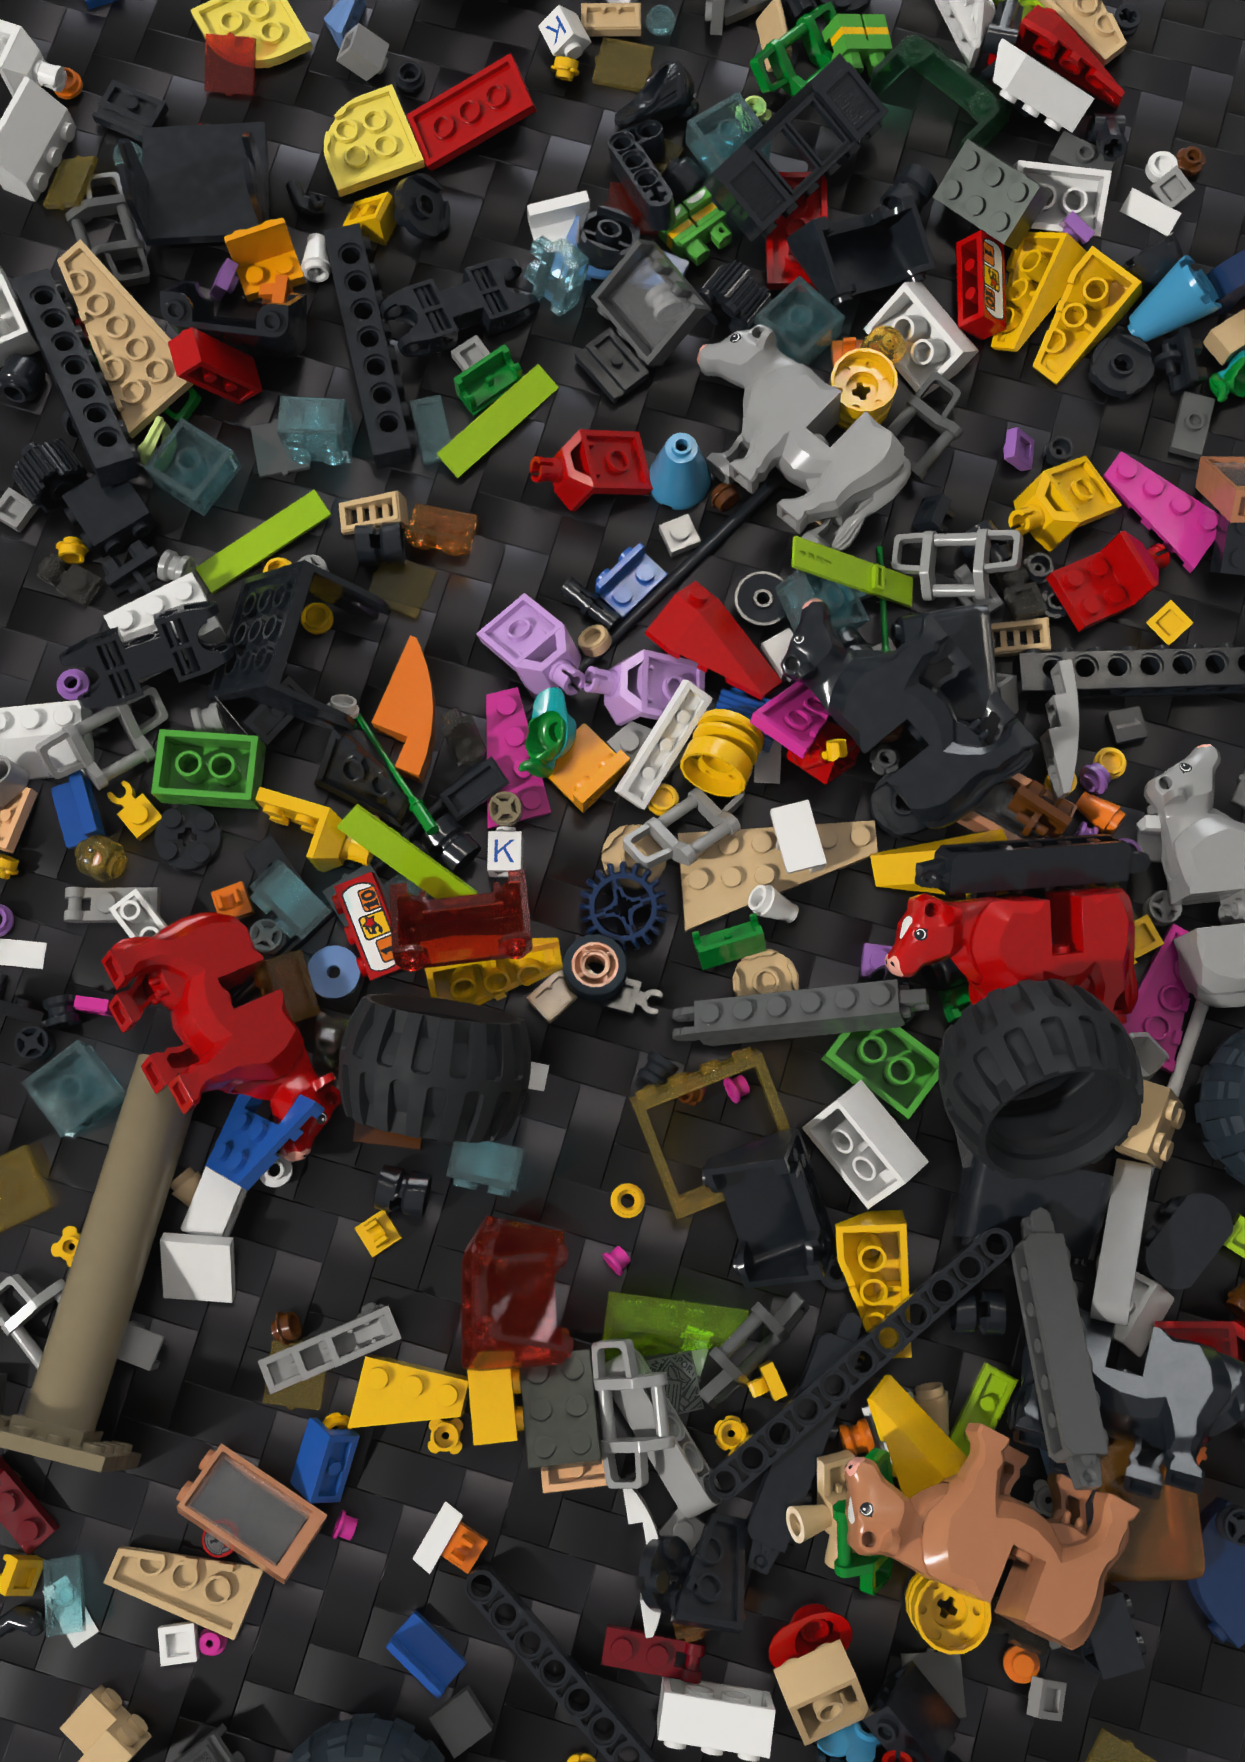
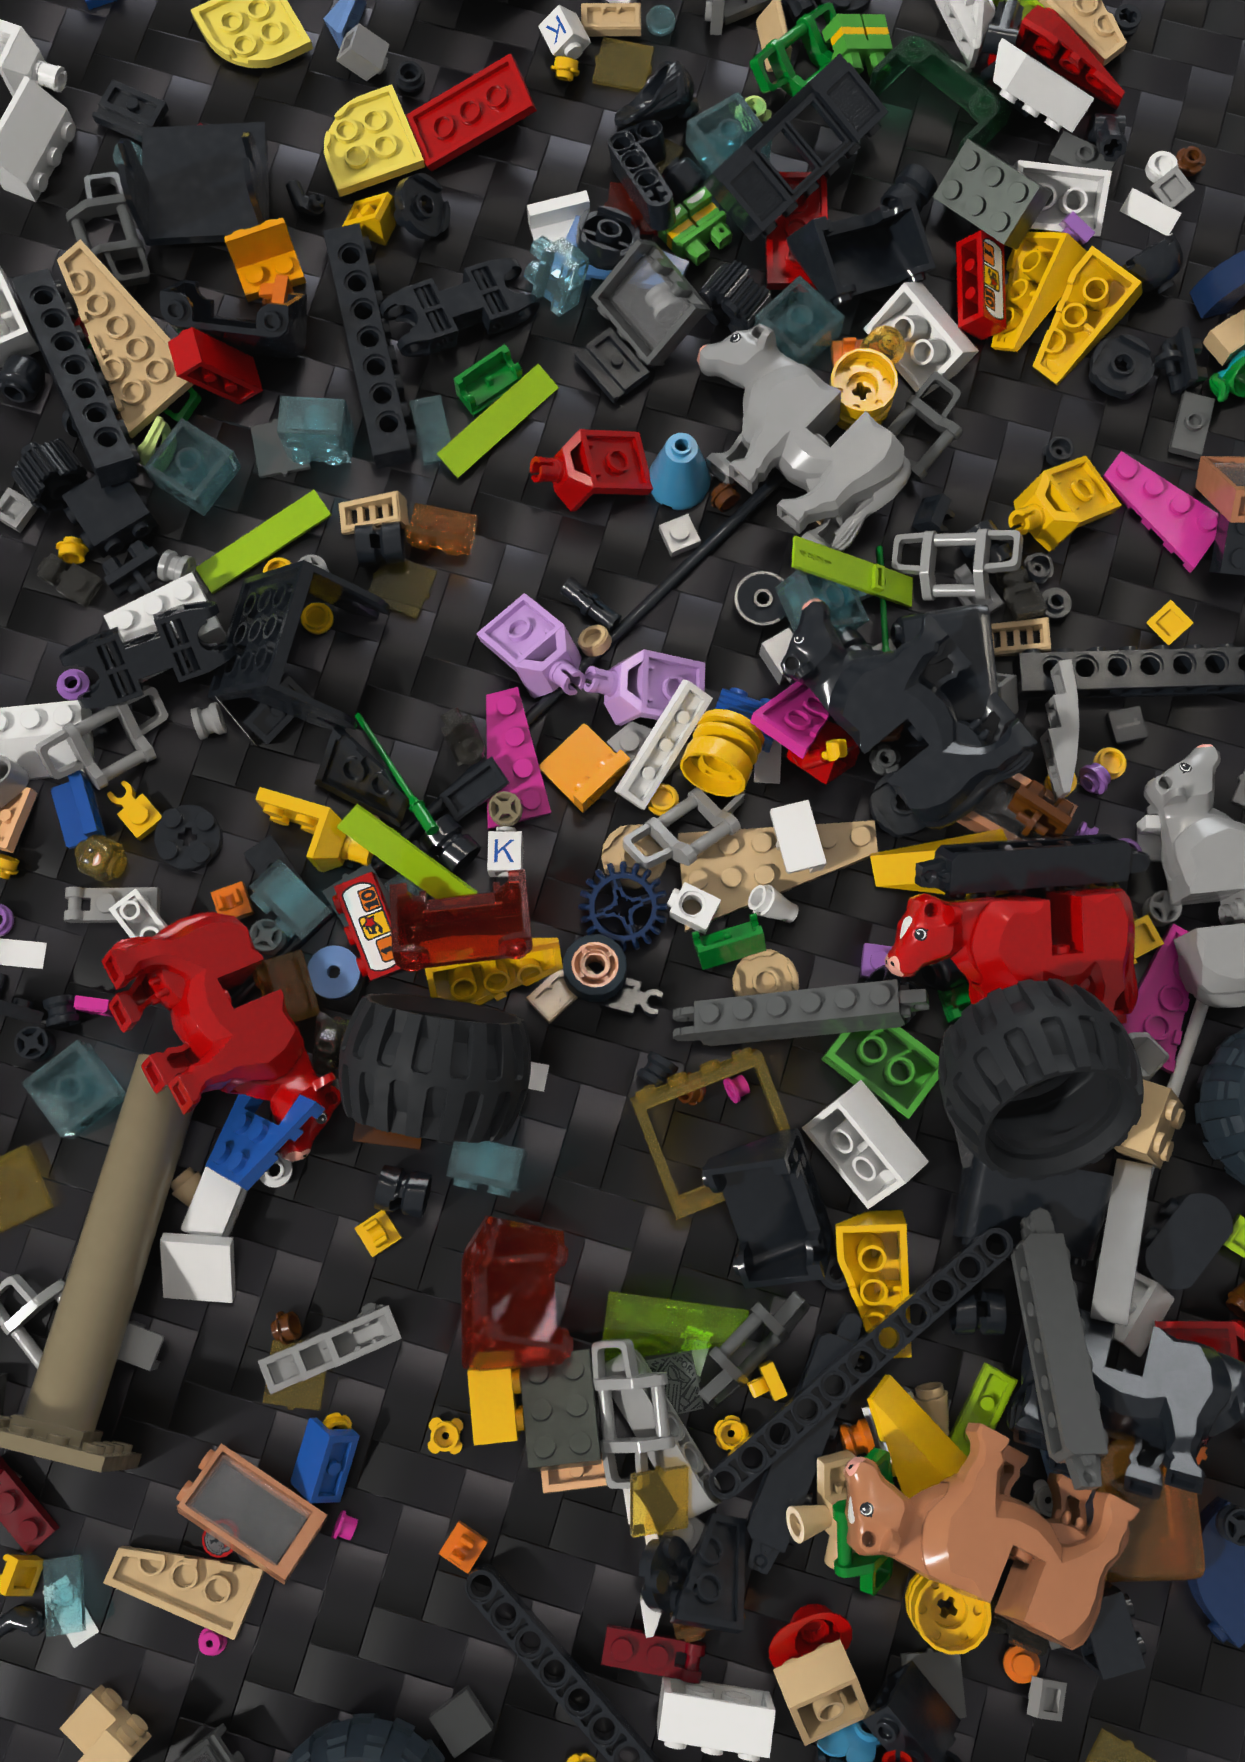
(62, 1249): yellow plate -> none
(70, 182): clear yellow piece -> none
(73, 85): orange plate -> none
(178, 1643): white plate -> none
(208, 769): bright green brick -> none
(225, 280): medium lavender plate -> none
(230, 64): clear red piece -> none
(316, 260): white cone -> none
(345, 704): white plate -> none
(406, 1392): yellow wedge -> none
(409, 712): orange slope -> none
(426, 1654): blue panel -> none
(437, 1537): white sticker -> none
(469, 353): light grey plate -> none
(550, 733): green hair -> none
(617, 1260): dark pink piece -> none
(629, 580): bracket -> none
(639, 1200): yellow plate -> none
(658, 1500): none -> clear yellow piece
(699, 921): none -> white brick
(706, 633): red wedge -> none
(1019, 449): medium lavender plate -> none
(1101, 812): orange cone -> none
(1108, 580): red plate -> none
(1174, 302): dark azure cone -> none

